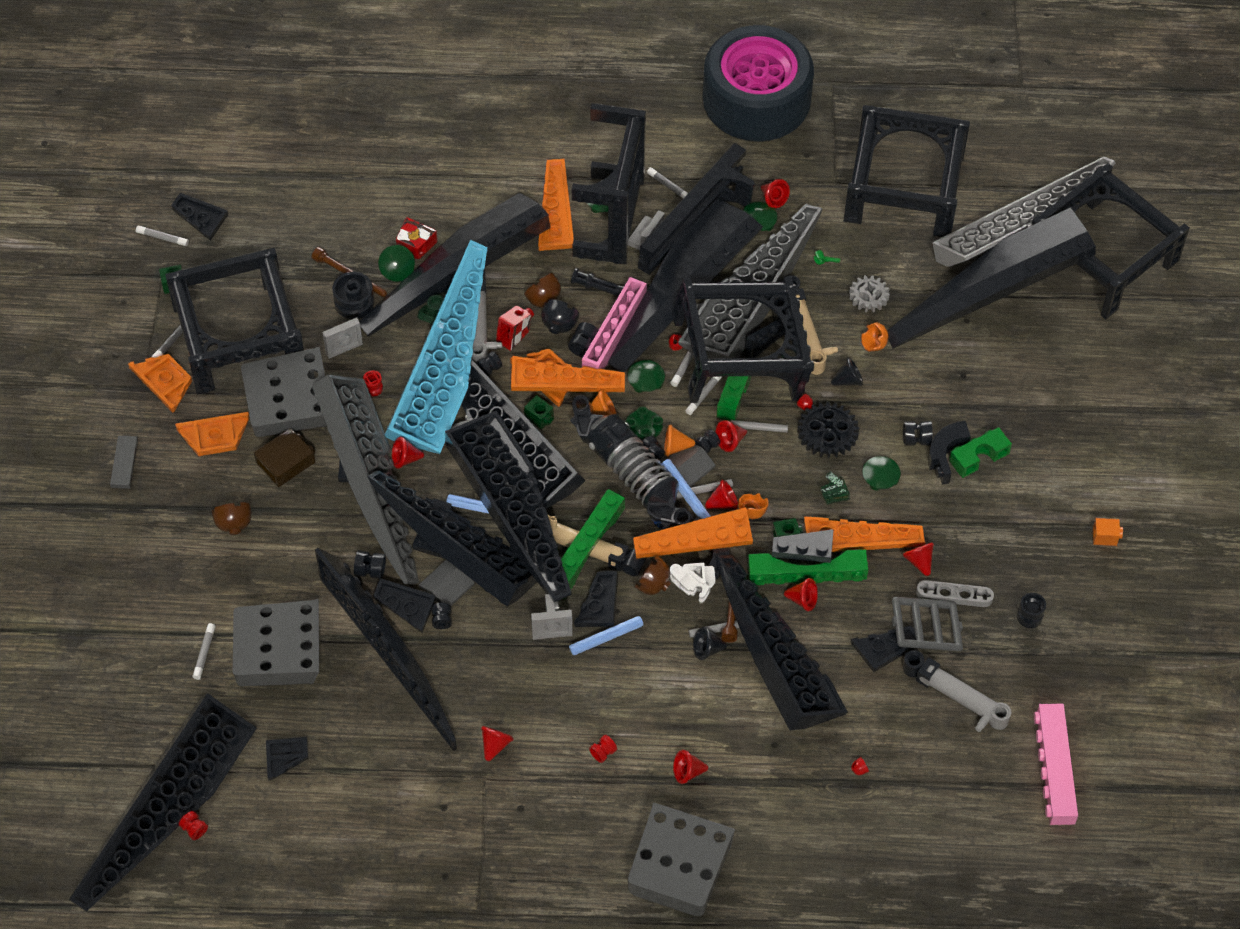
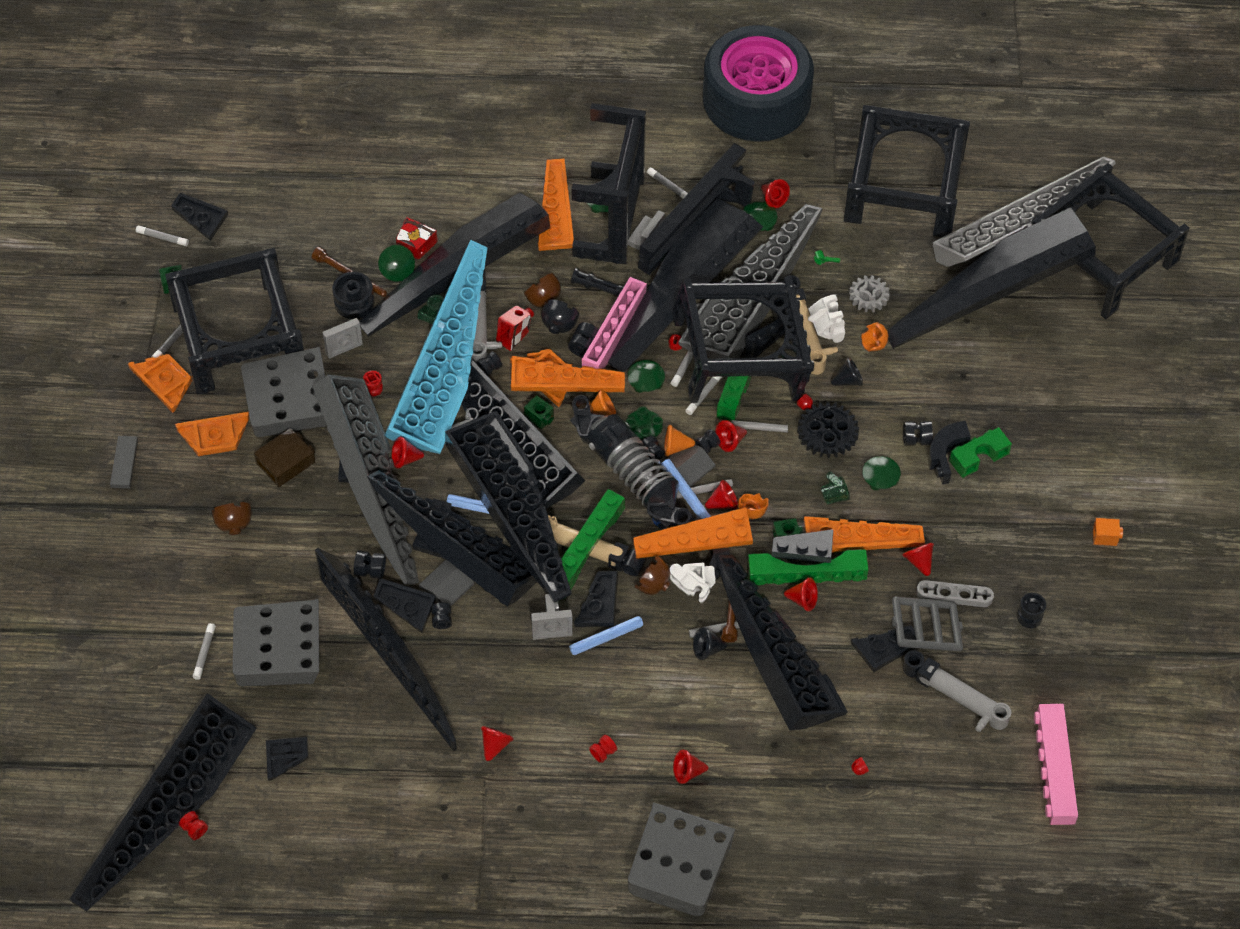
(828, 319): none -> white piece

